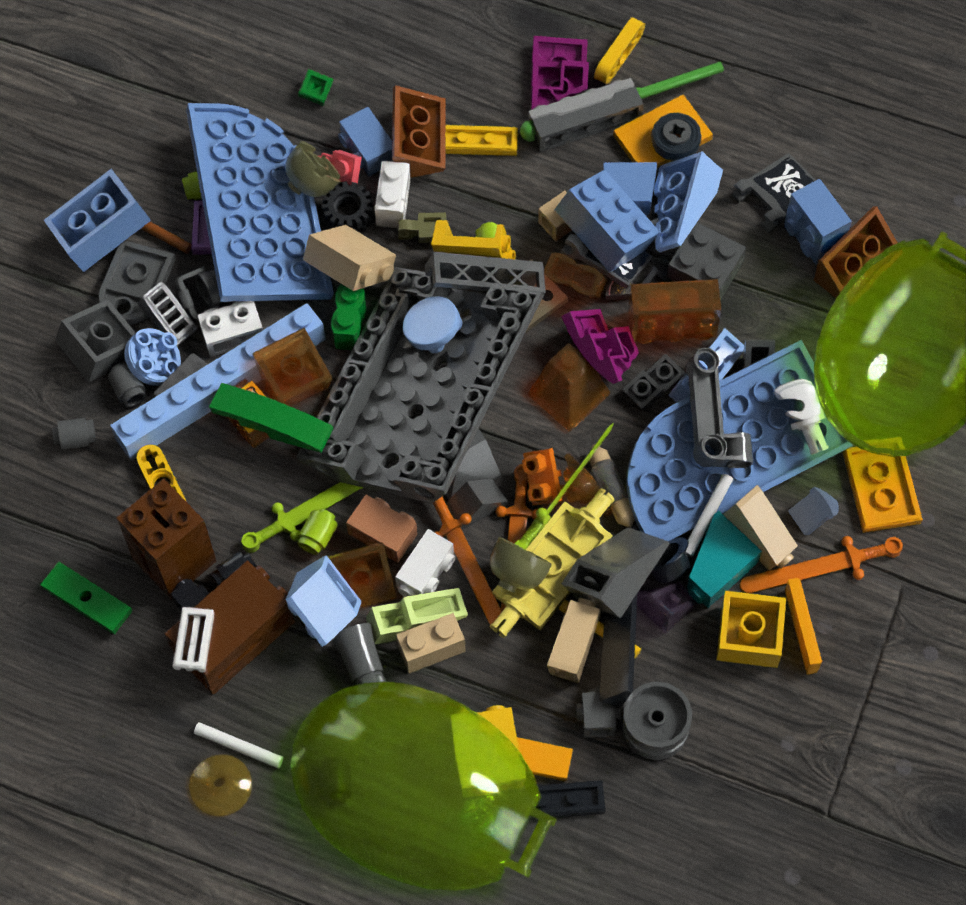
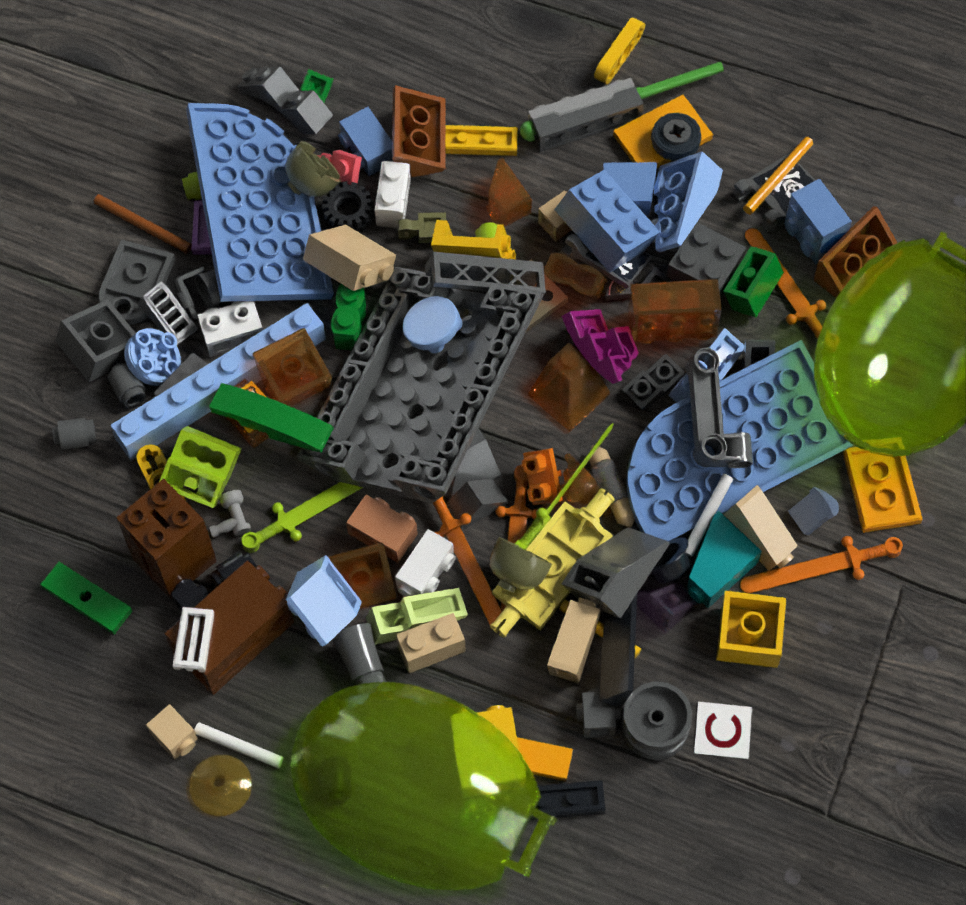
(97, 220): medium blue brick -> none
(172, 732): none -> tan brick
(202, 464): none -> lime piece
(232, 501): none -> light grey piece
(278, 90): none -> dark grey arch
(317, 531): lime brick -> none
(507, 197): none -> clear orange slope
(557, 69): magenta slope -> none
(723, 730): none -> white sticker
(753, 281): none -> green brick
(778, 175): none -> light orange bar
(803, 626): light orange tile -> none
(804, 311): none -> orange sword
(809, 415): white piece -> none

